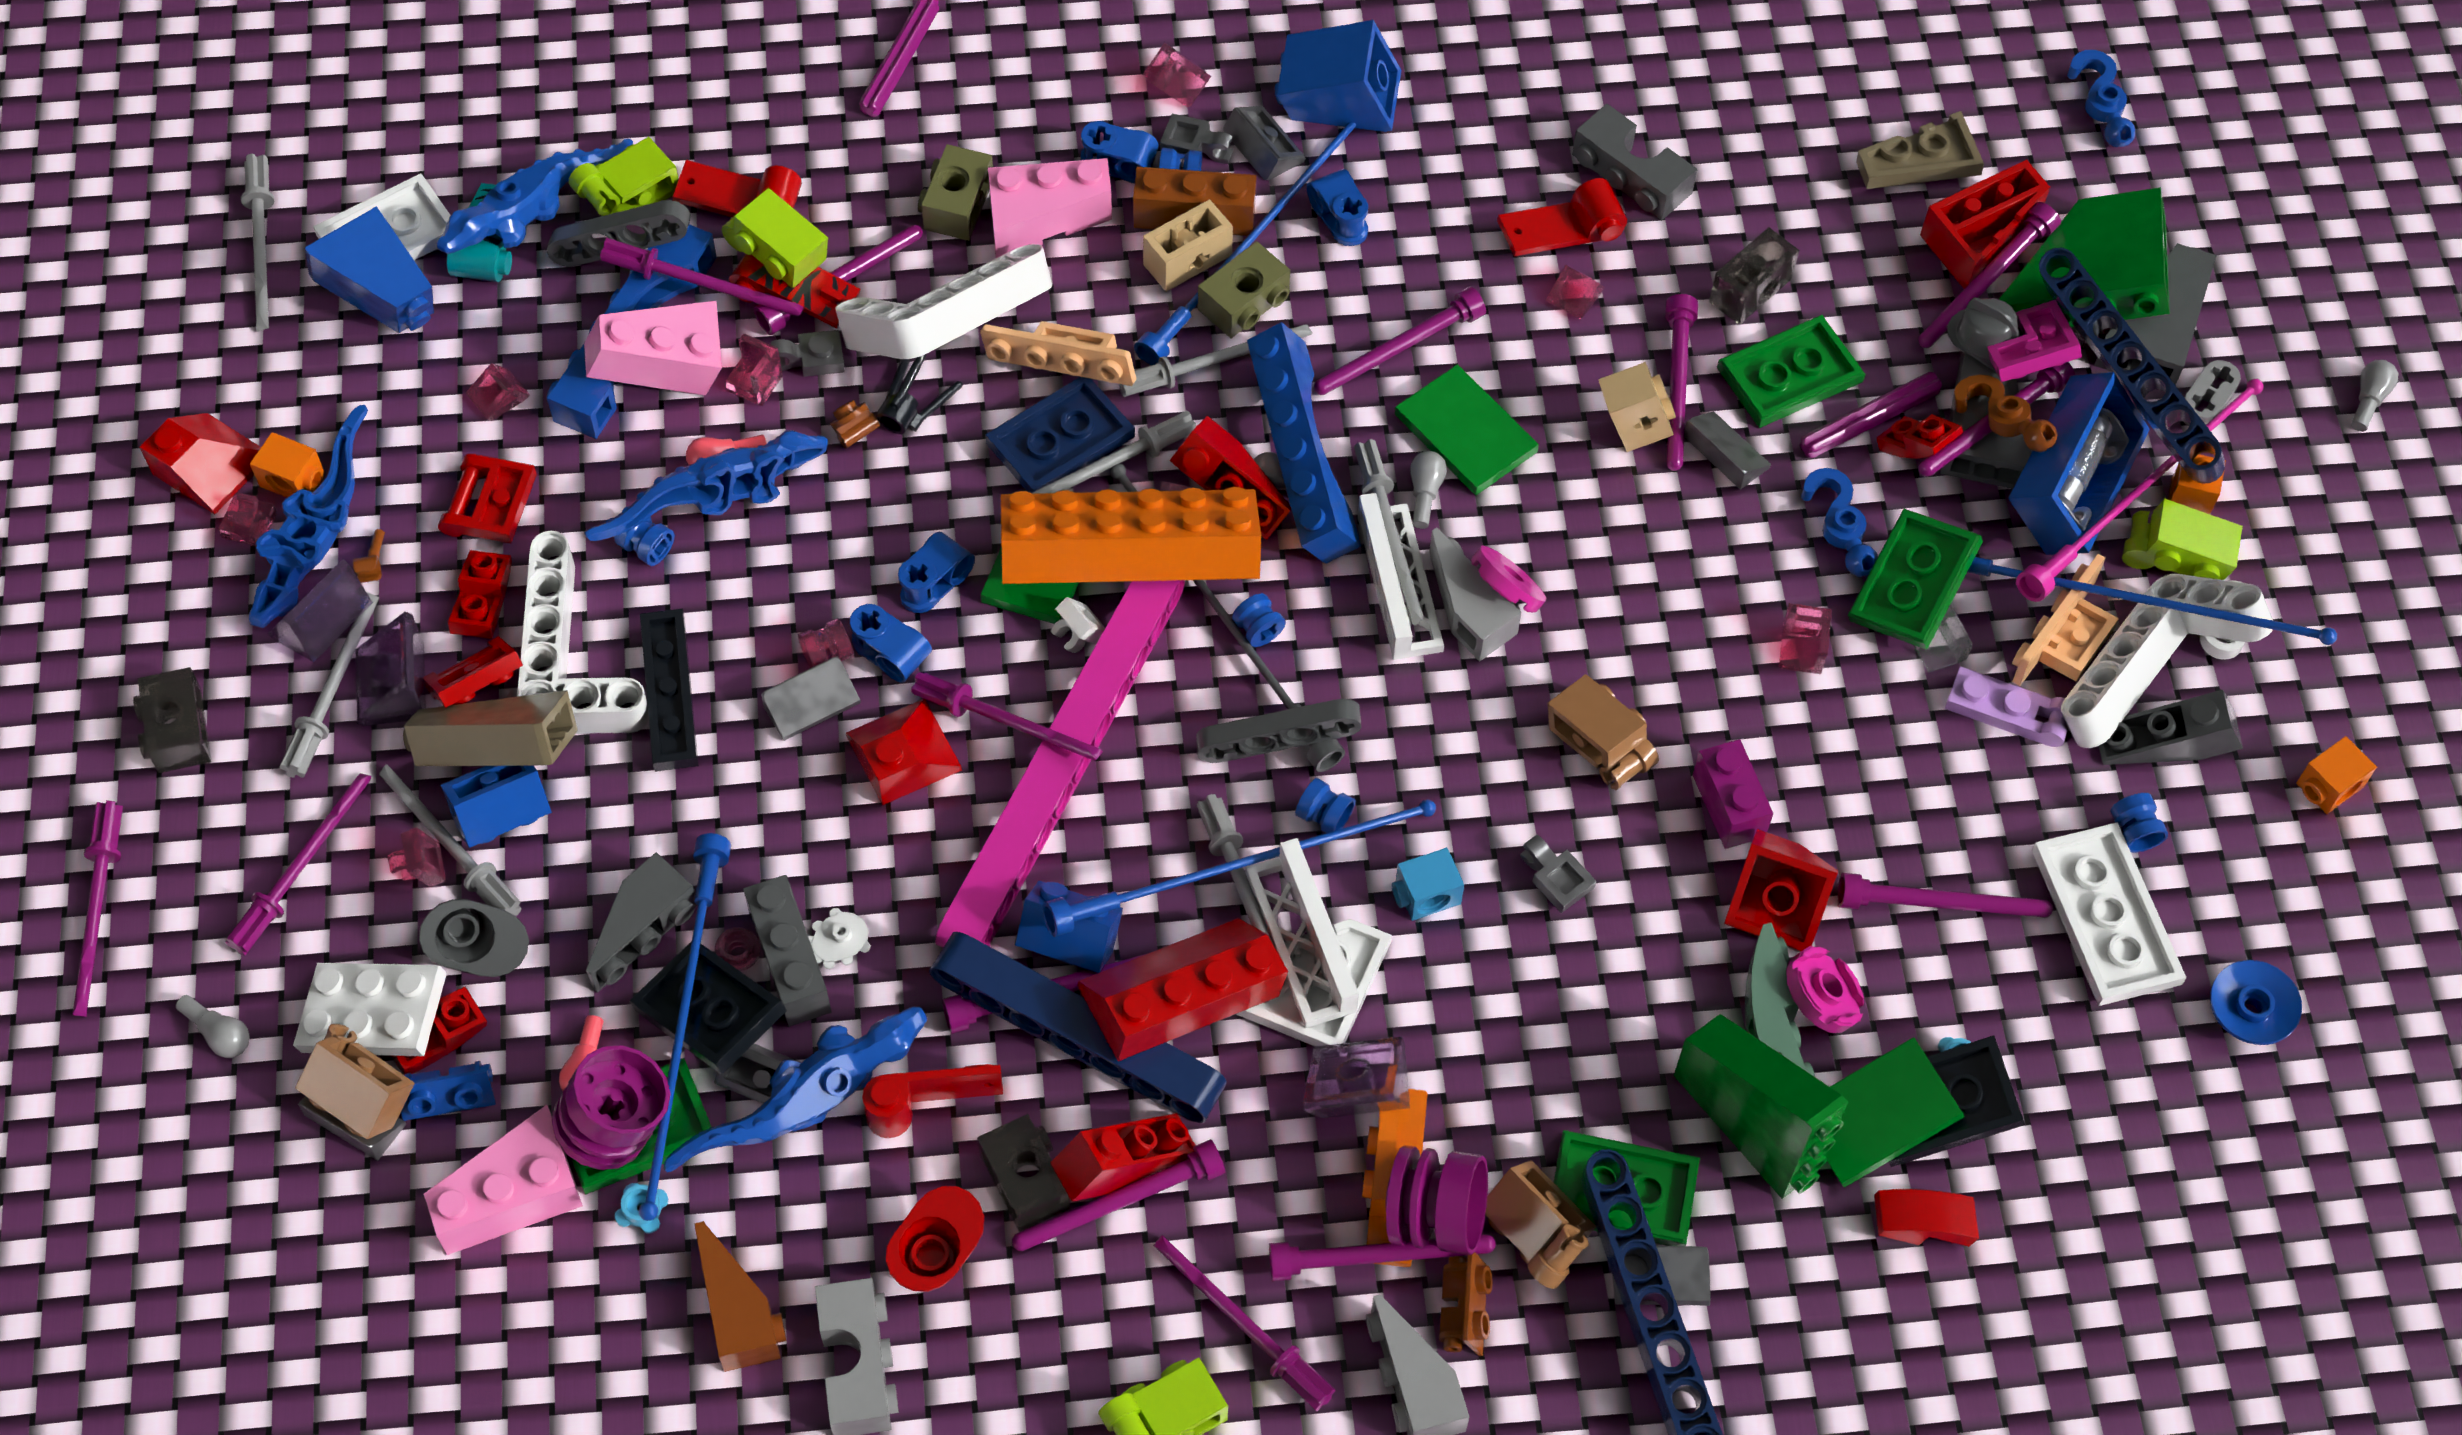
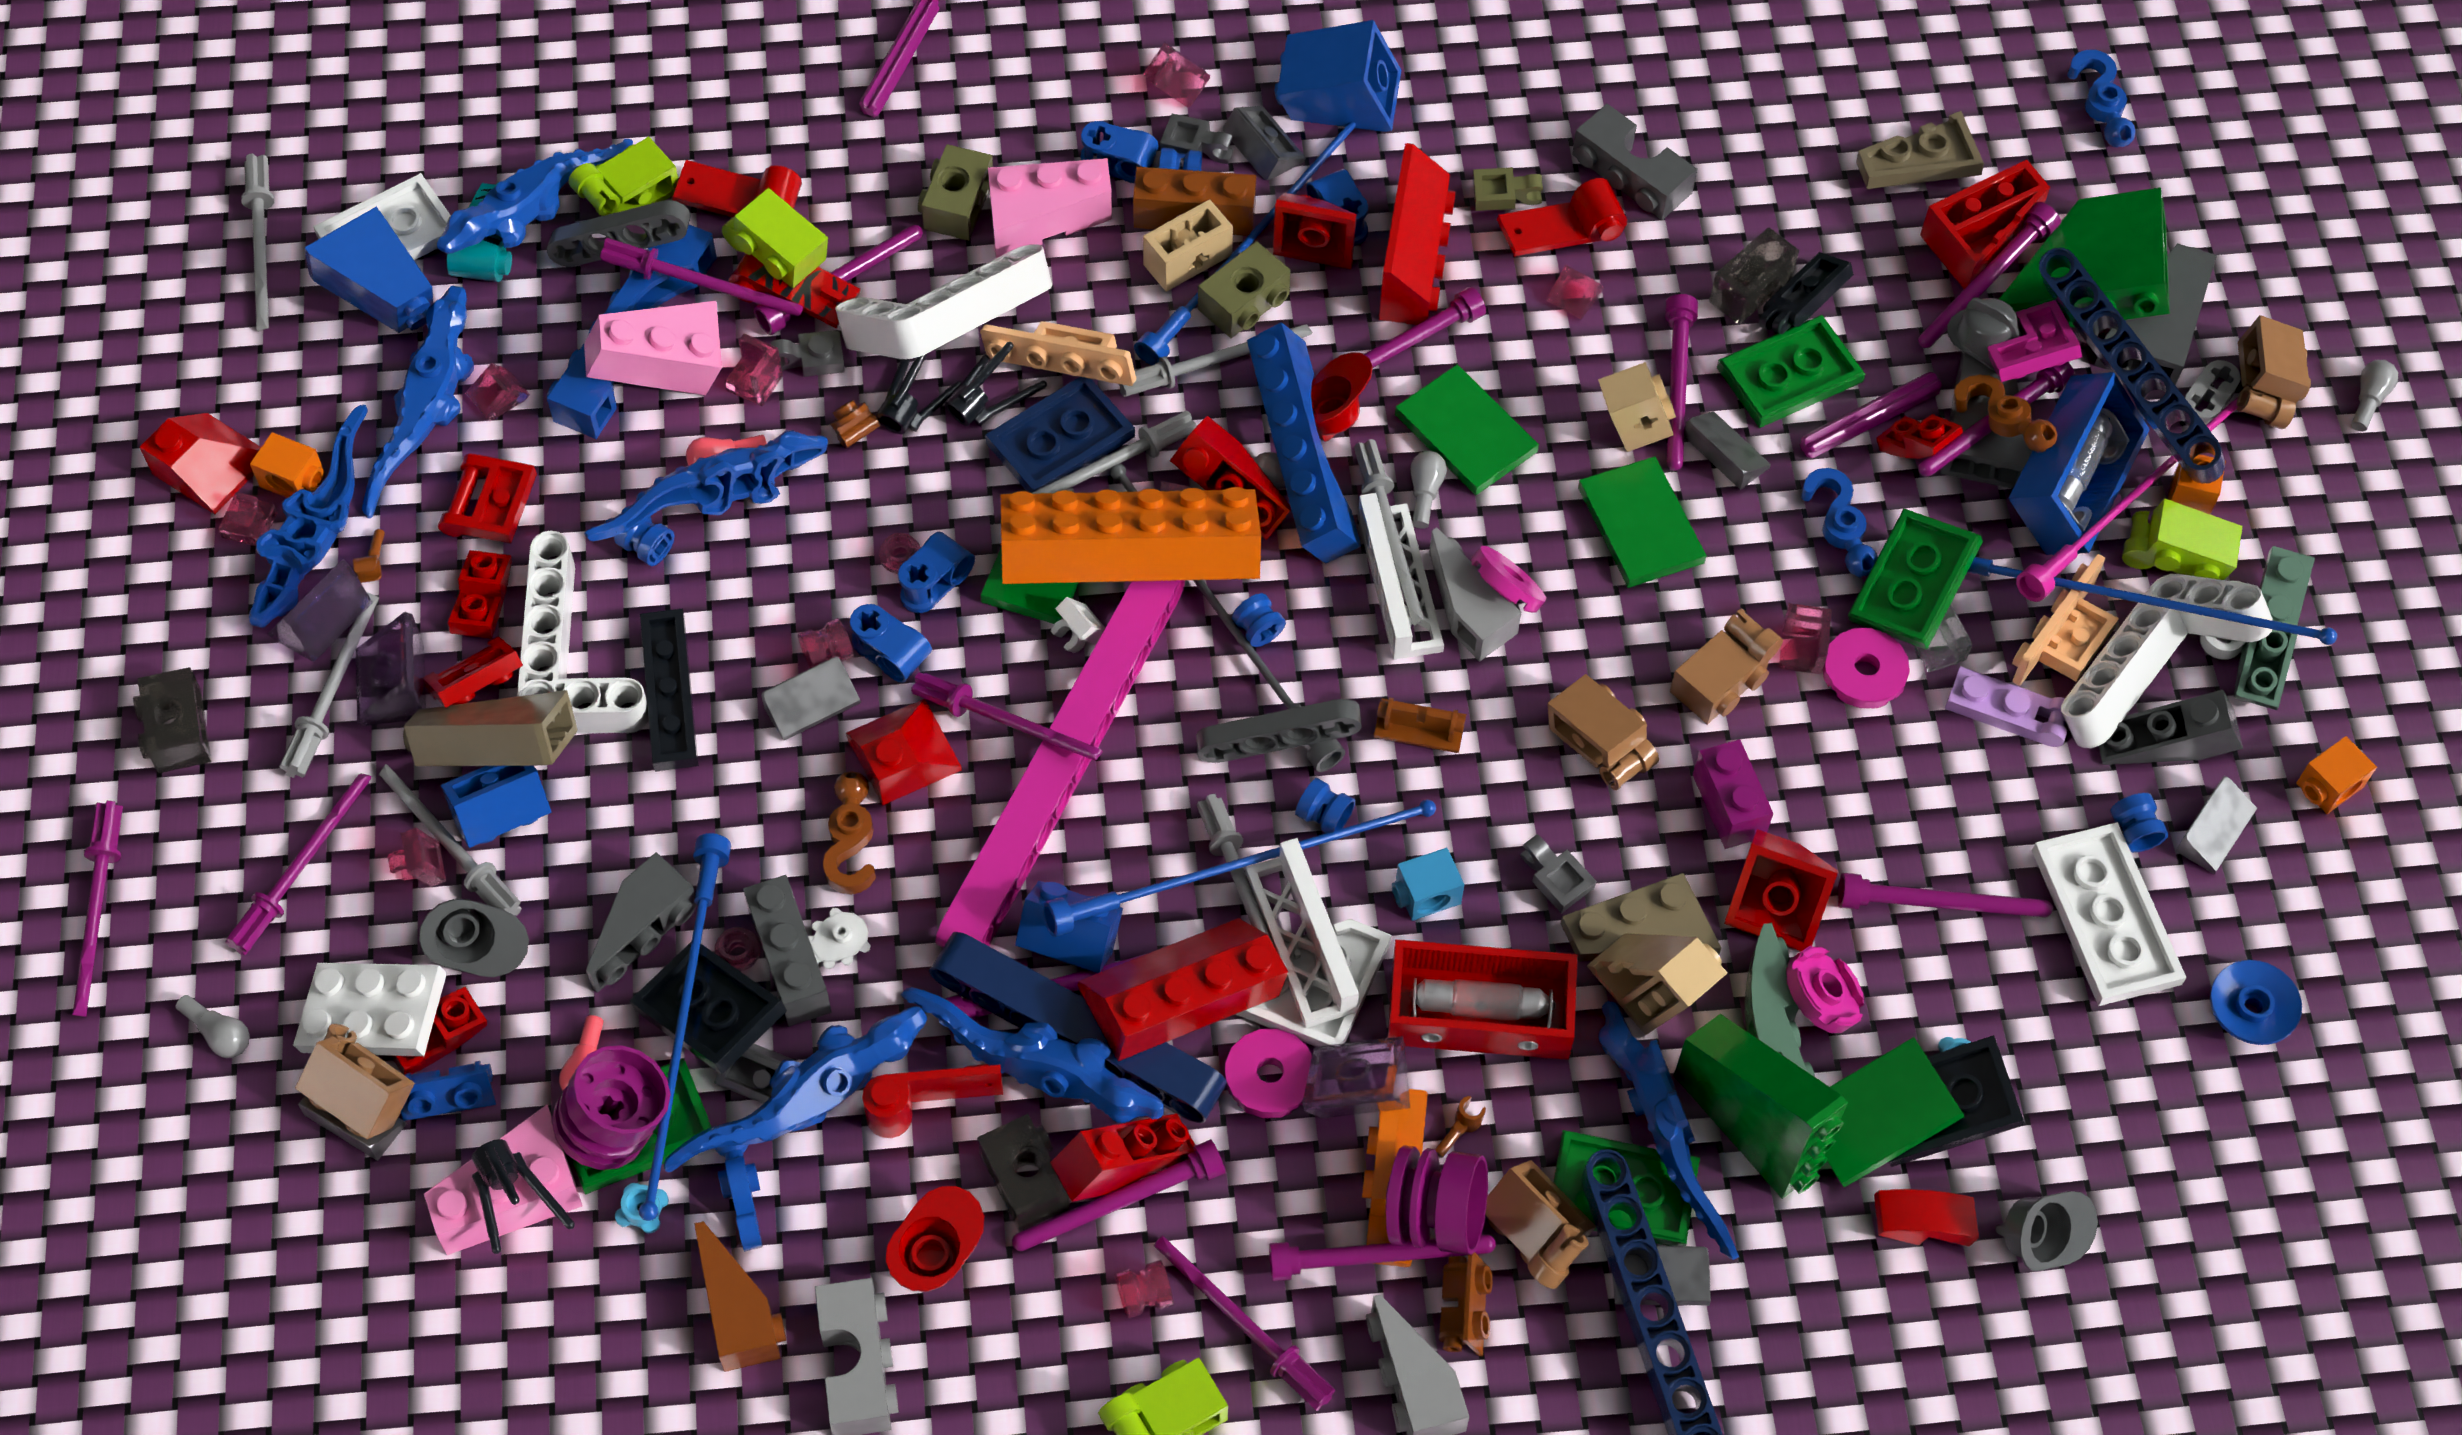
(427, 390): none -> blue animal
(499, 1169): none -> black plant
(739, 1183): none -> blue piece
(850, 831): none -> dark orange piece
(894, 545): none -> clear pink plate
(969, 400): none -> black plant
(1045, 1061): none -> blue animal
(1147, 1288): none -> clear pink wheel
(1262, 1049): none -> dark pink tile
(1313, 231): none -> red slope
(1337, 392): none -> red piece
(1415, 240): none -> red slope
(1419, 725): none -> dark orange hinge
(1462, 1124): none -> dark orange hand
(1483, 999): none -> red piece
(1499, 189): none -> olive plate
(1642, 522): none -> green tile
(1656, 909): none -> dark tan wing
(1657, 975): none -> tan wedge
(1666, 1118): none -> blue animal
(1726, 667): none -> medium nougat hinge
(1805, 292): none -> black hinge
(1870, 647): none -> dark pink tile
(2050, 1229): none -> dark grey piece
(2217, 826): none -> slope
(2266, 661): none -> sand green slope
(2272, 371): none -> medium nougat hinge

